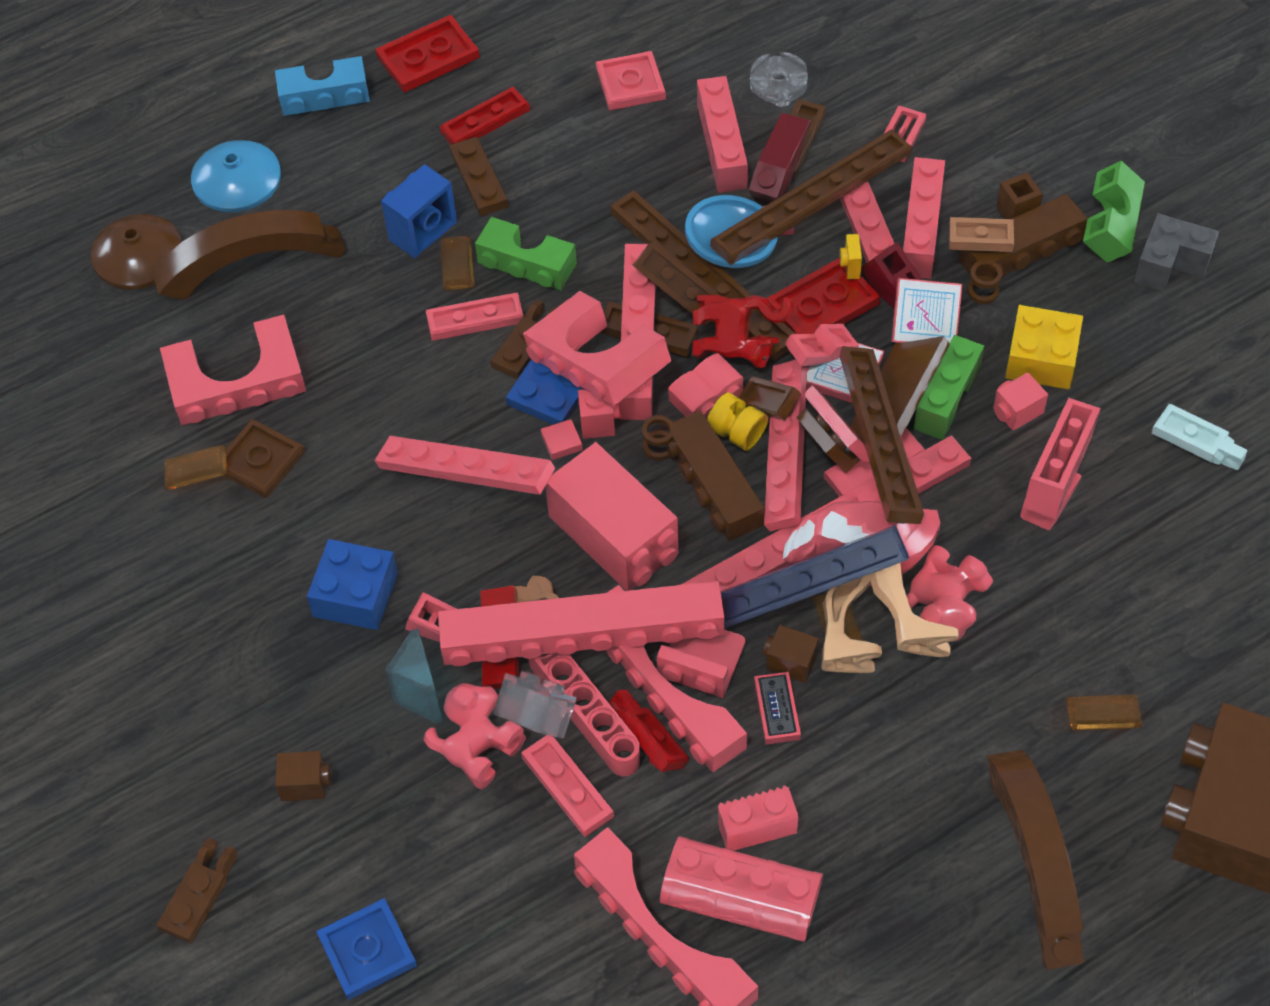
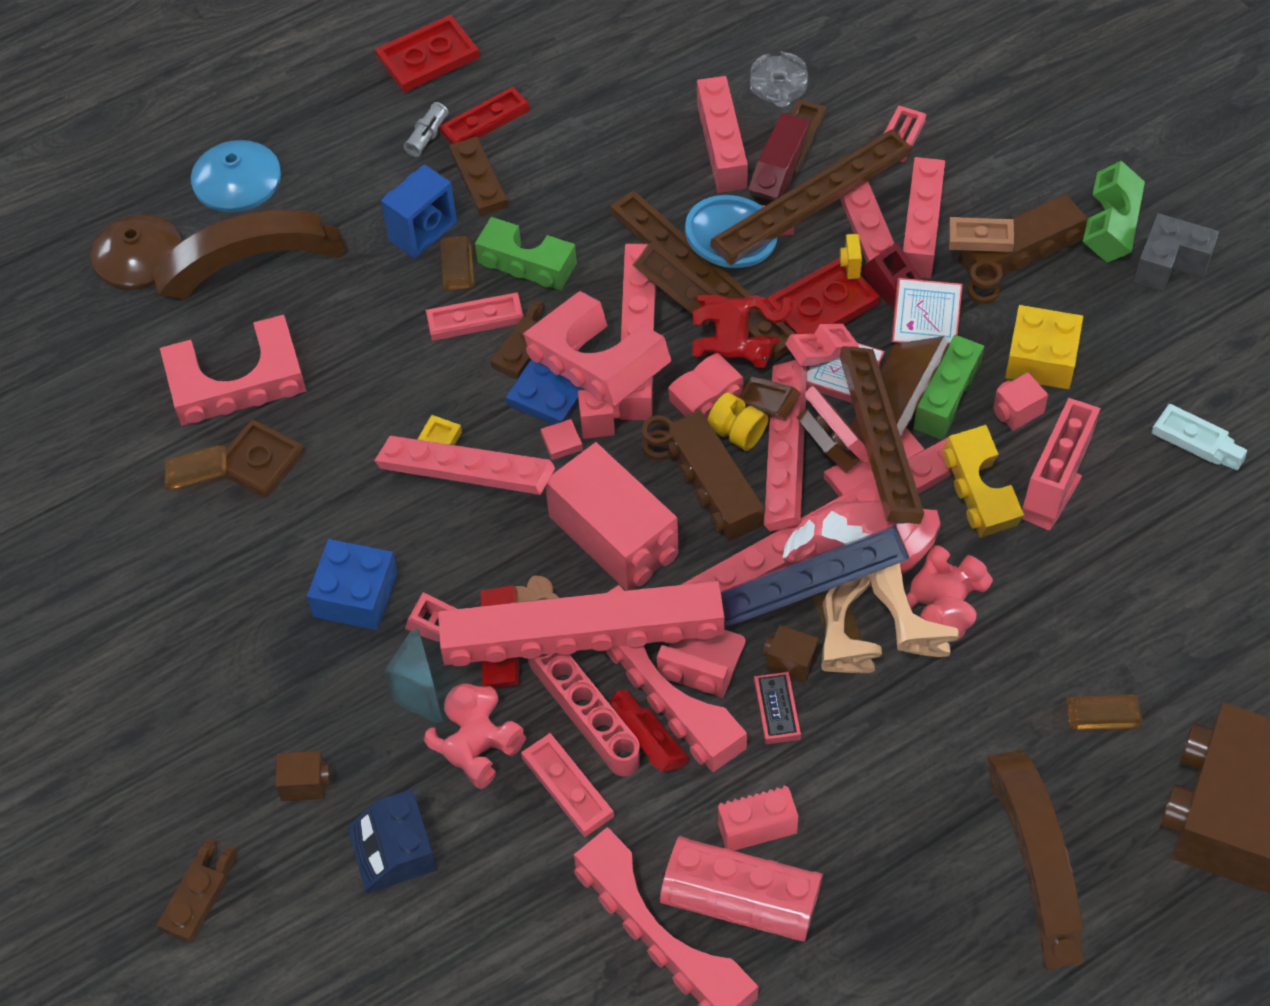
(342, 88): dark azure arch -> none
(366, 948): blue plate -> none
(391, 842): none -> dark blue slope
(434, 117): none -> light grey pin
(440, 431): none -> yellow plate
(534, 704): clear brick -> none
(630, 80): coral tile -> none
(677, 333): reddish brown plate -> none
(988, 508): none -> yellow arch
(1018, 196): reddish brown brick -> none

